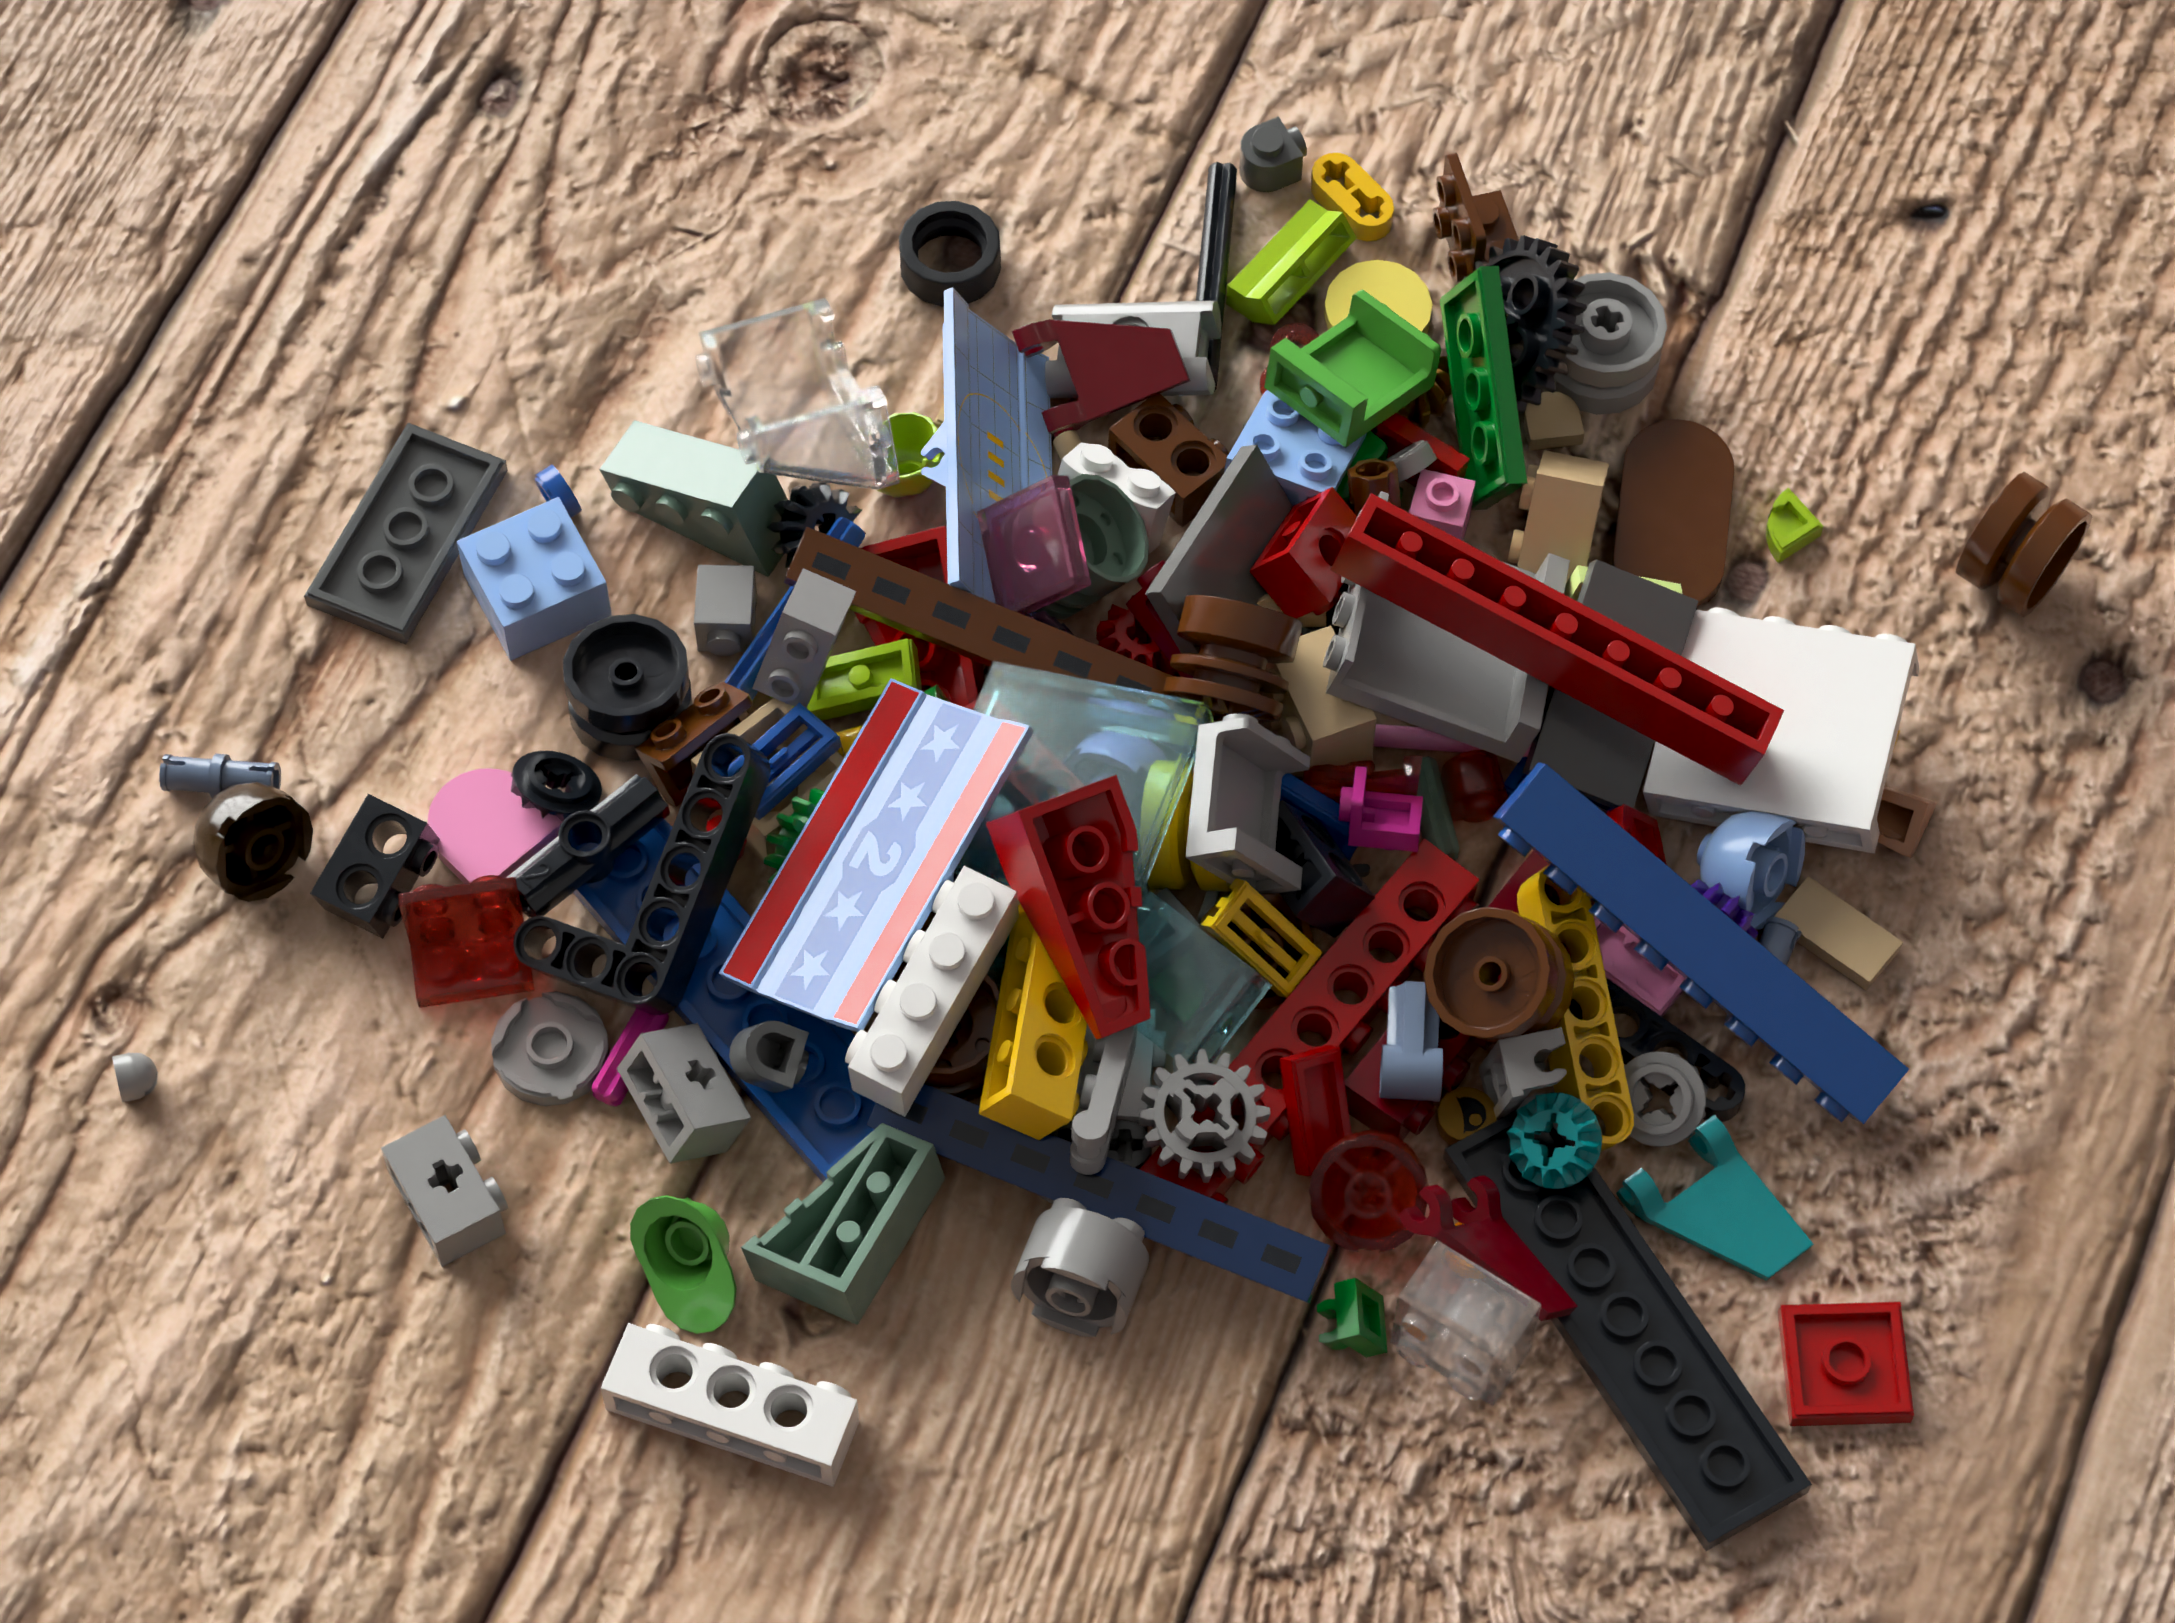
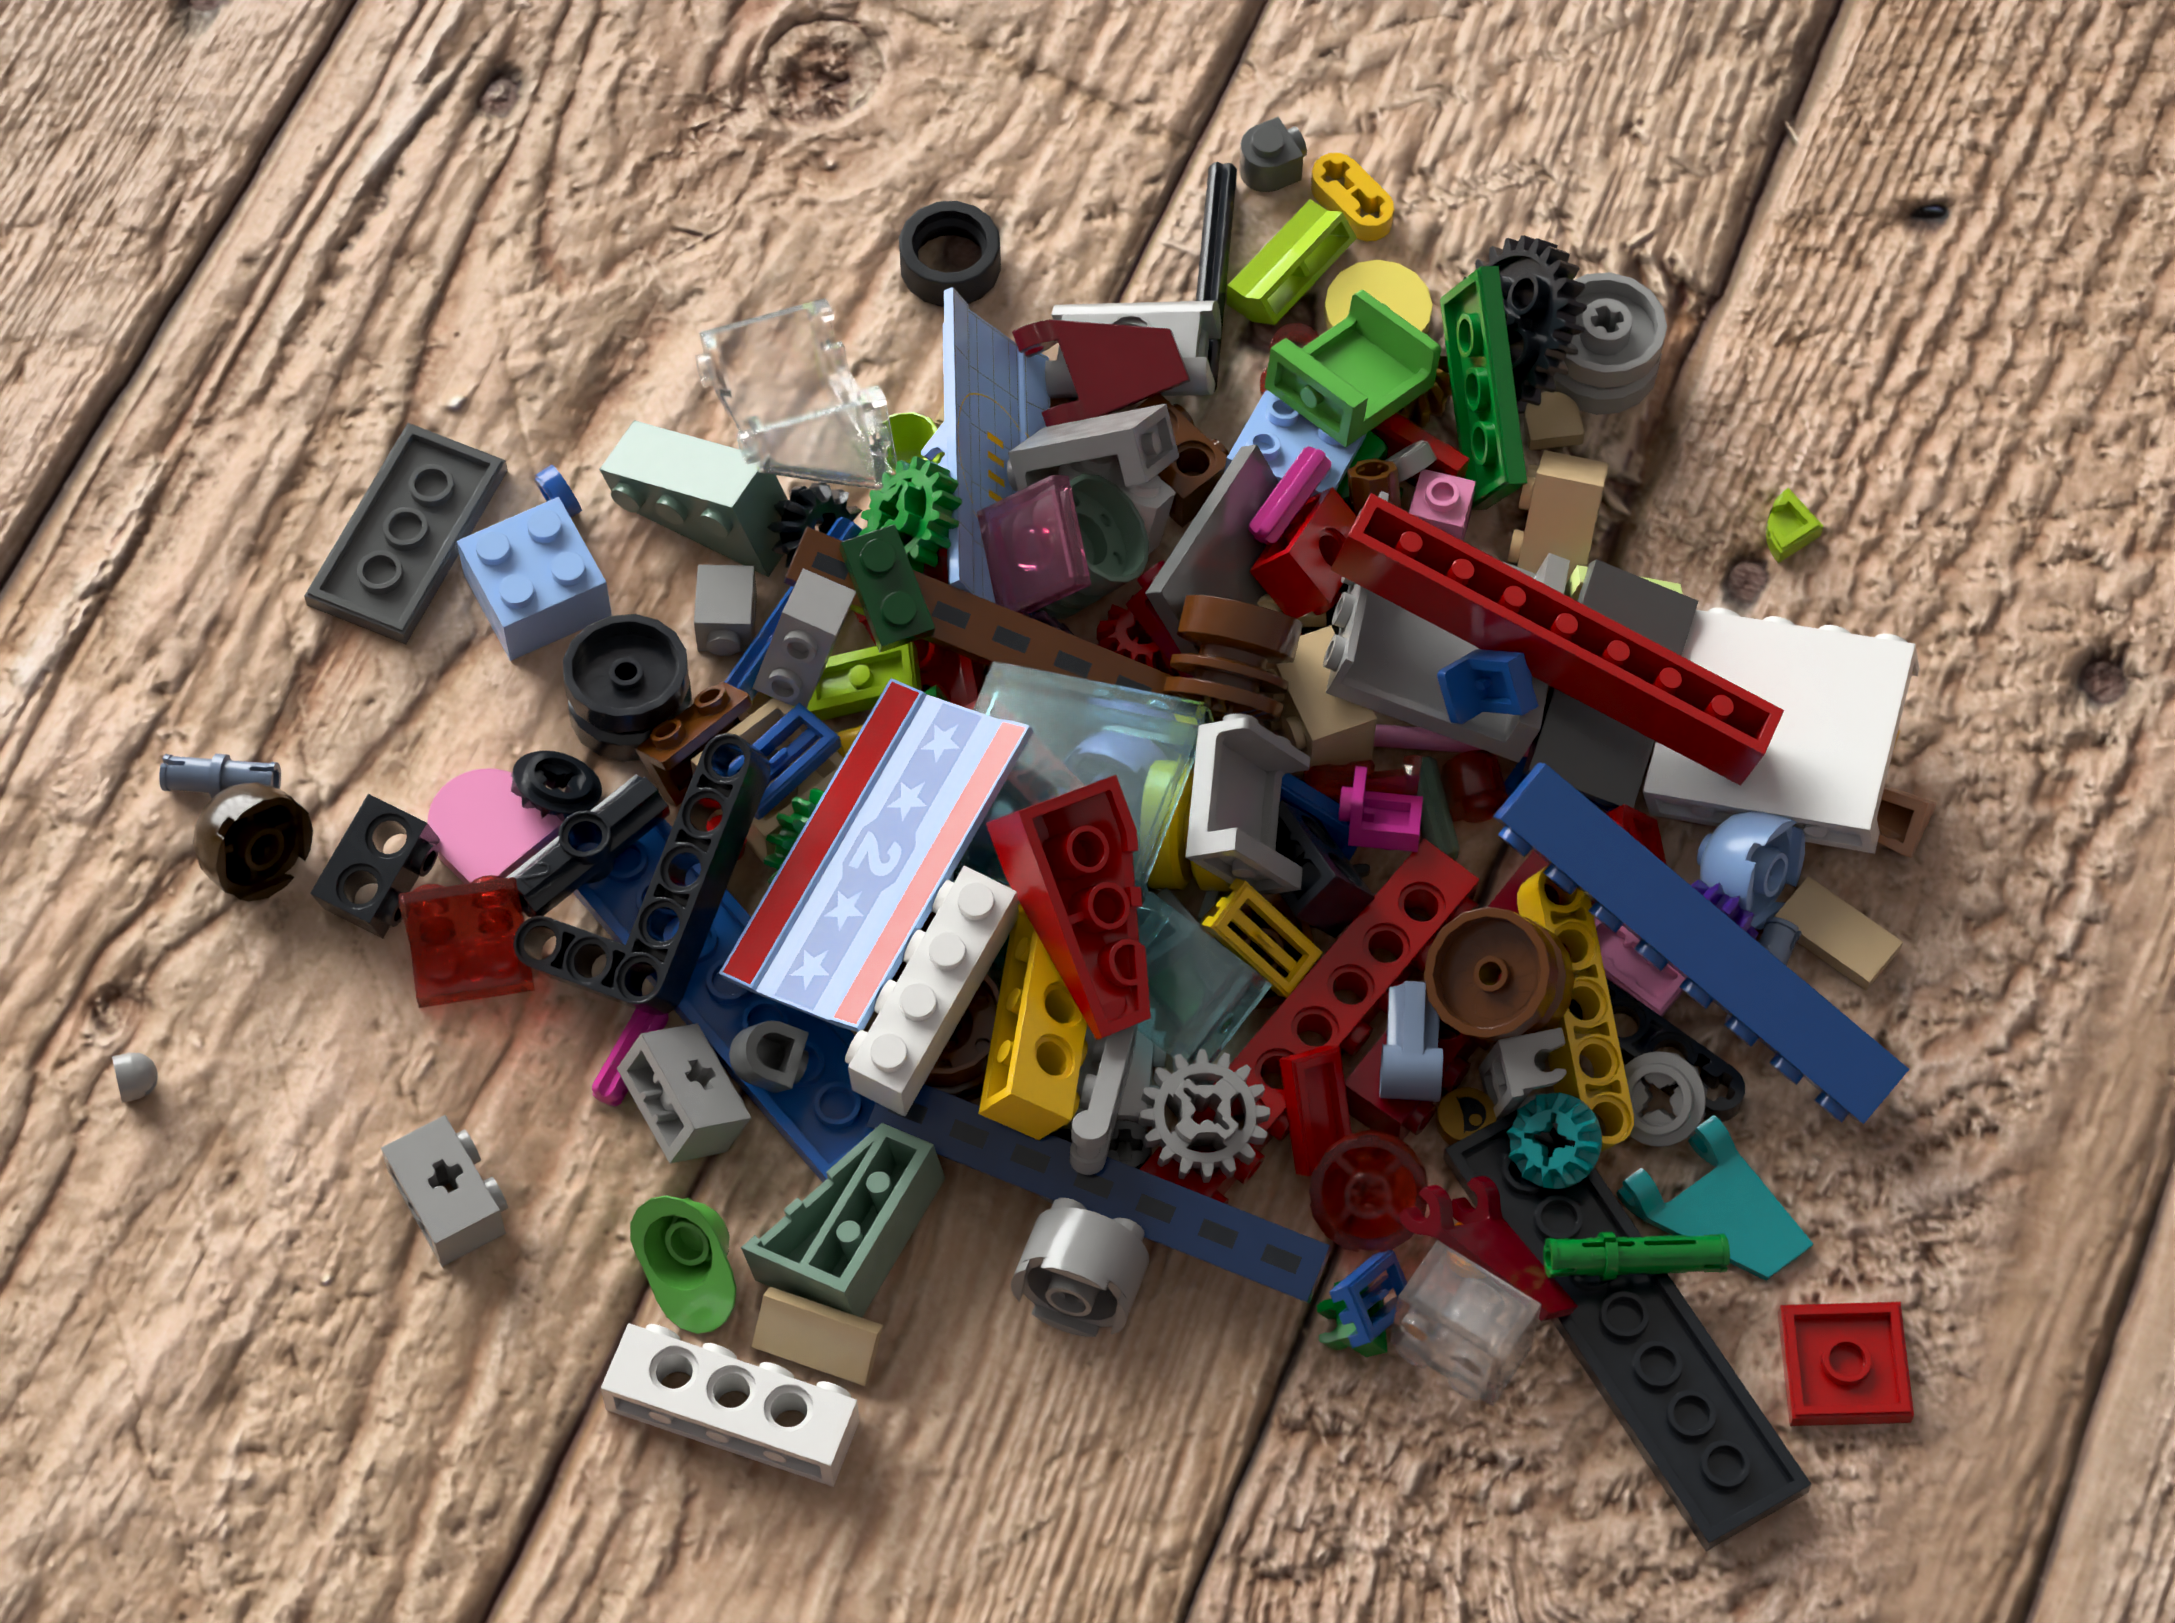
(549, 1048): light grey tile -> none
(817, 1336): none -> tan tile
(887, 588): none -> dark green plate
(920, 507): none -> green gear
(1138, 437): none -> light grey panel
(1289, 496): none -> dark pink axle
(1357, 1305): none -> blue tile
(1468, 221): reddish brown bracket -> none
(1487, 683): none -> blue bracket
(1616, 1256): none -> green pin
(1675, 507): reddish brown tile -> none
(2023, 544): reddish brown wheel -> none

